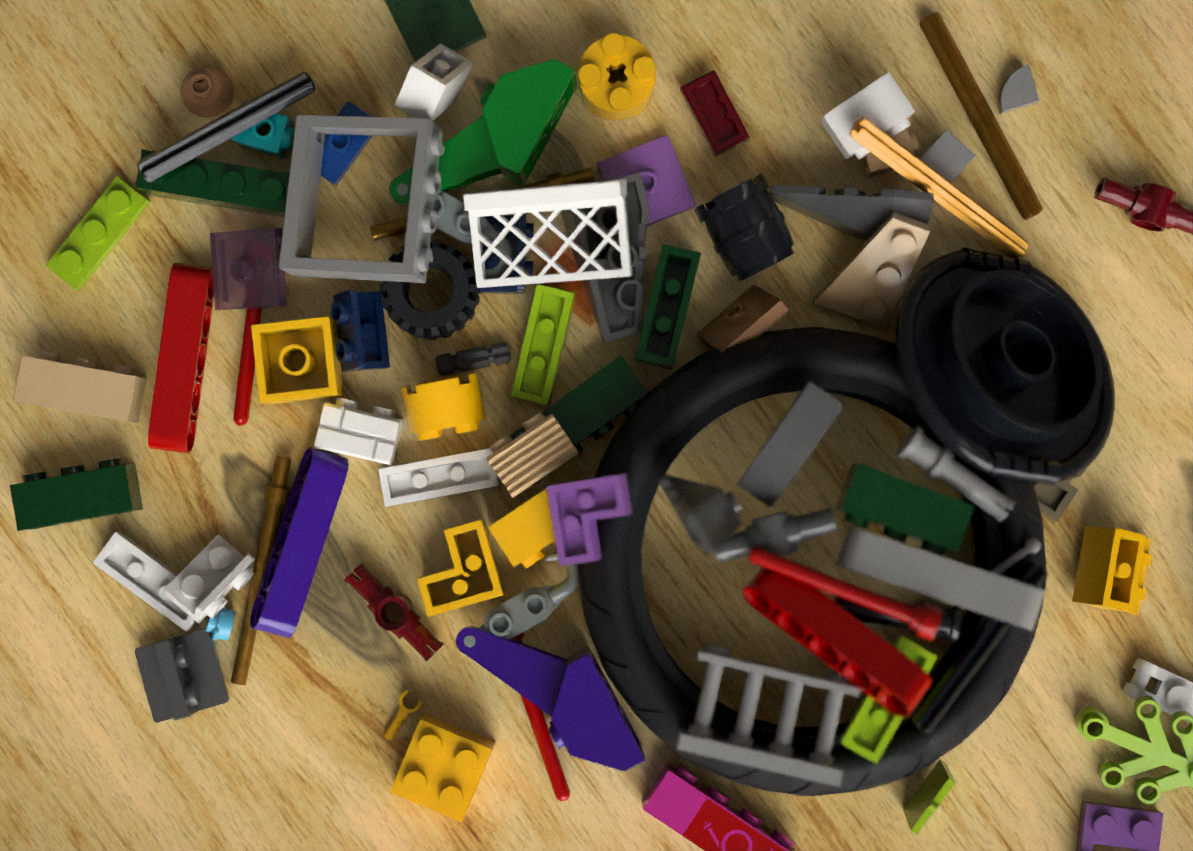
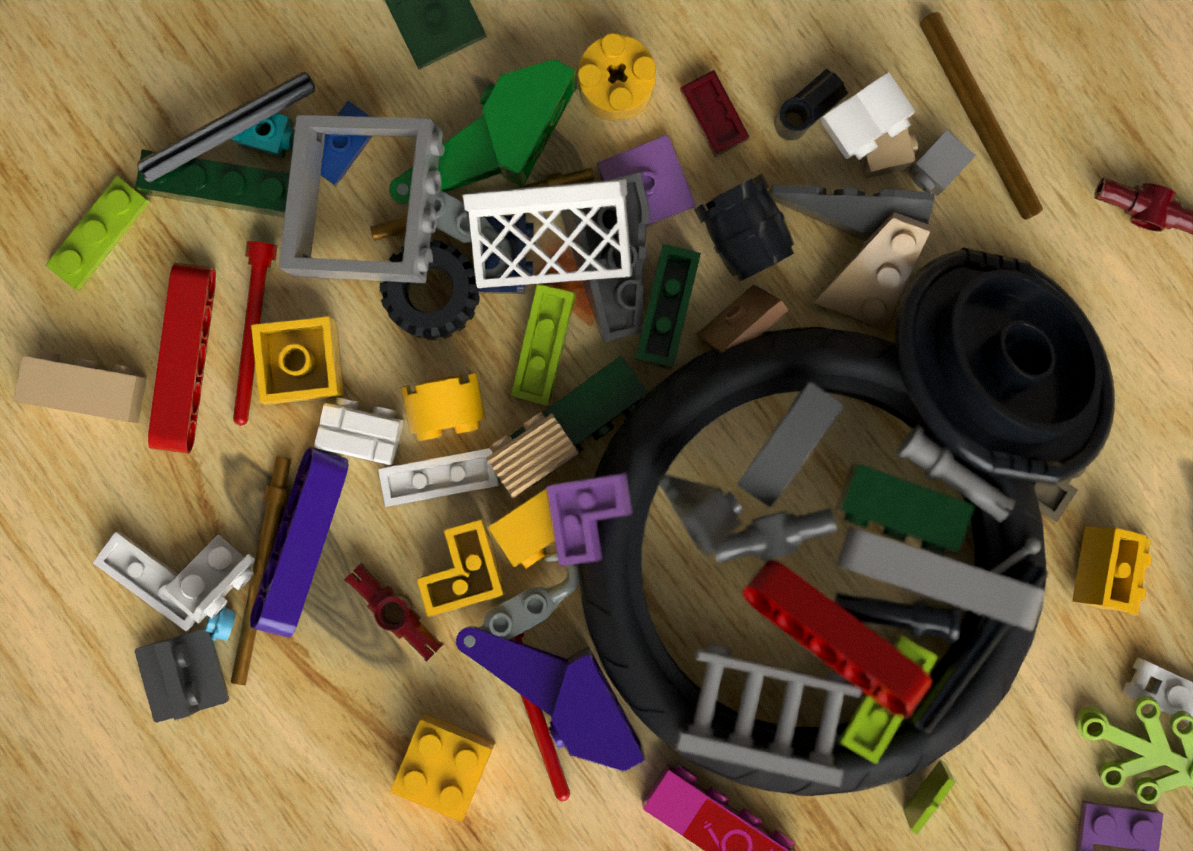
(76, 495): dark green brick -> none
(206, 91): medium nougat cone -> none
(247, 269): plate -> none
(360, 331): dark blue bracket -> none
(401, 715): yellow hand -> none
(433, 83): white brick -> none
(473, 359): dark grey axle -> none
(810, 104): none -> black piece
(921, 619): red piece -> none
(945, 192): axle -> none
(1018, 91): light grey tile -> none

